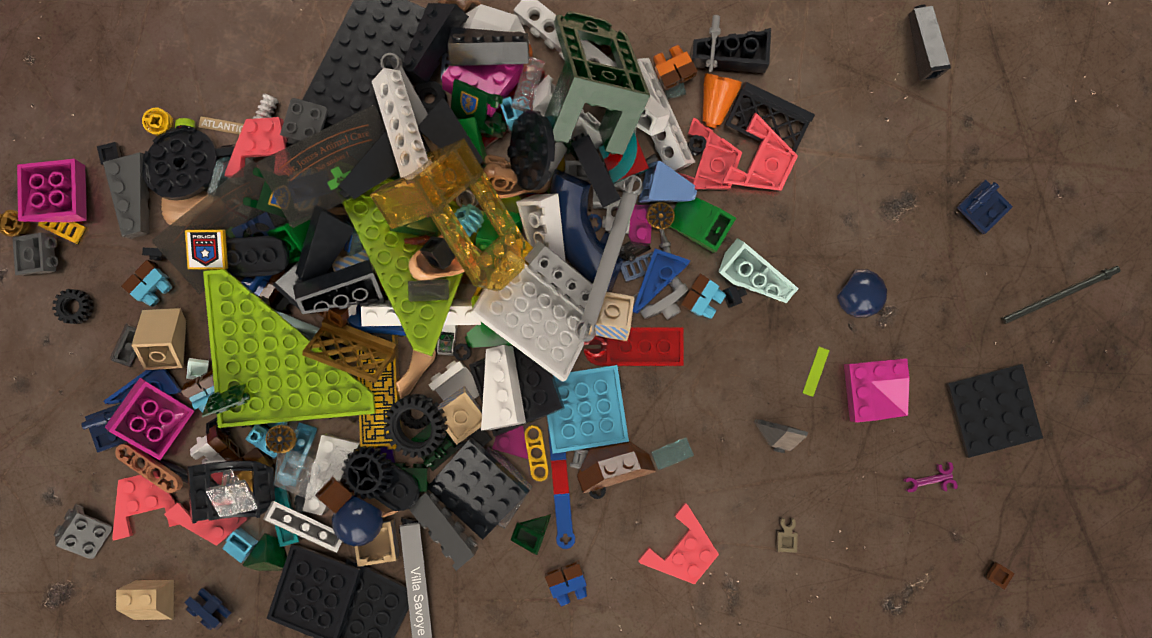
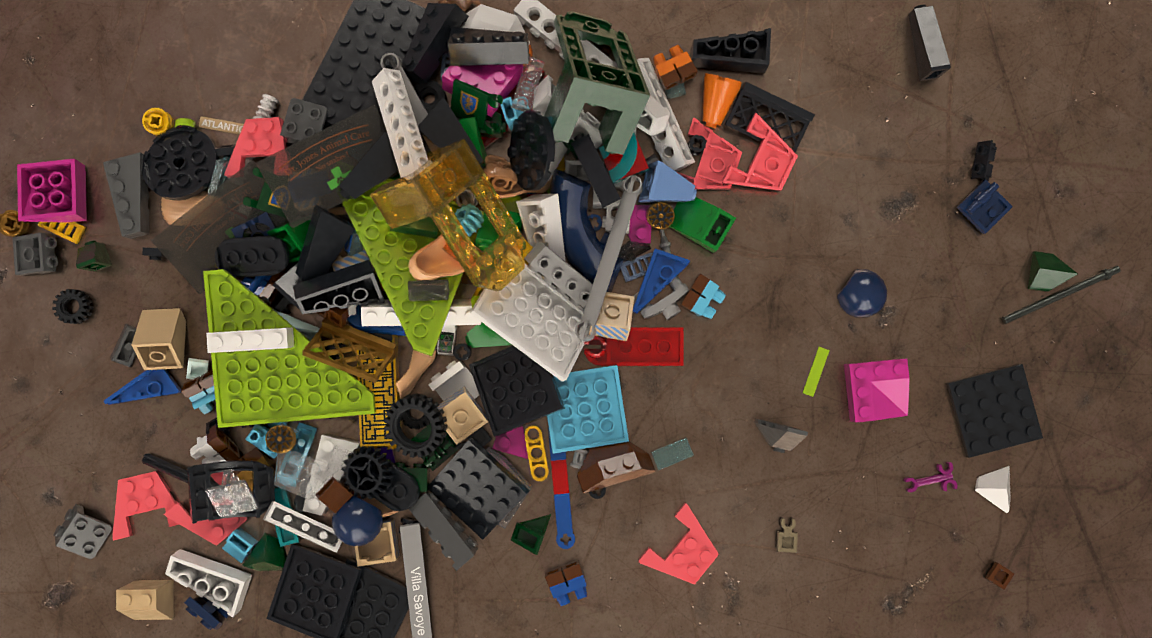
(93, 256): none -> dark green slope
(101, 436): dark blue plate -> none
(108, 152): black plate -> none
(147, 282): medium azure hips -> none
(147, 470): nougat beam -> none
(149, 419): dark pink slope -> none
(206, 249): tile -> none
(211, 579): none -> white wedge
(223, 401): dark green hinge -> none
(250, 340): none -> white brick
(421, 240): clear red piece -> none
(437, 252): black brick -> none
(501, 391): white wedge -> none
(714, 31): light grey piece -> none
(733, 296): black tile -> none
(749, 270): light aqua wedge -> none
(984, 153): none -> black hinge
(996, 487): none -> white slope
(1048, 272): none -> dark green slope

